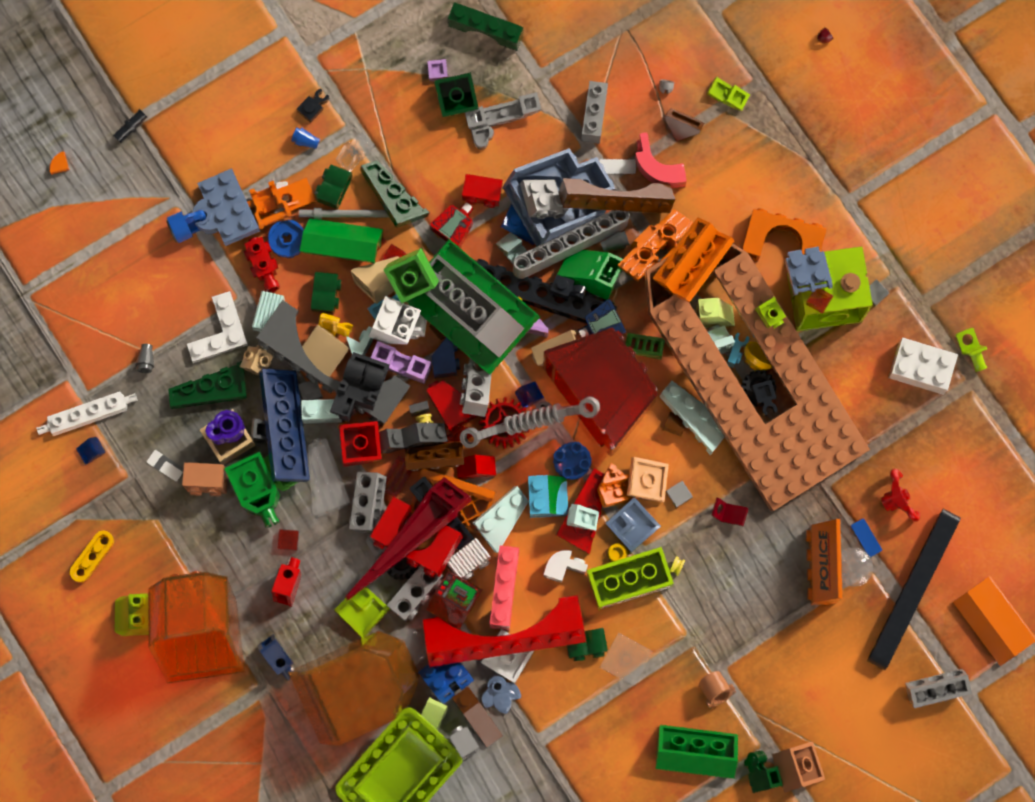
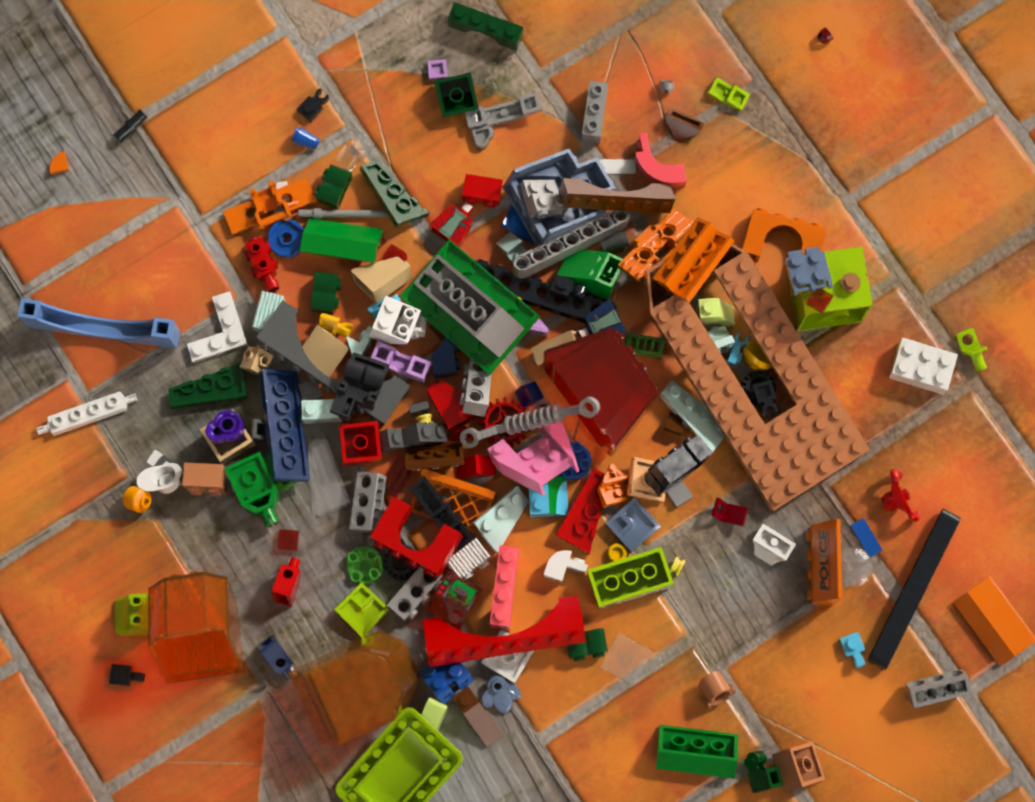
(84, 562): yellow plate -> none
(90, 450): clear blue slope -> none
(123, 675): none -> black plate
(137, 499): none -> light orange head
(145, 359): dark grey cone -> none
(149, 332): none -> medium blue arch
(161, 478): none -> white piece
(220, 210): sand blue plate -> none
(364, 565): none -> bright green dish
(411, 275): bright green brick -> none
(432, 514): dark red plate -> none
(464, 742): light grey brick -> none
(538, 461): none -> bright pink wedge
(582, 517): light aqua slope -> none
(677, 464): none -> piece
(764, 313): lime brick -> none
(771, 546): none -> white slope
(853, 646): none -> medium azure plate
(878, 292): flat silver tile -> none

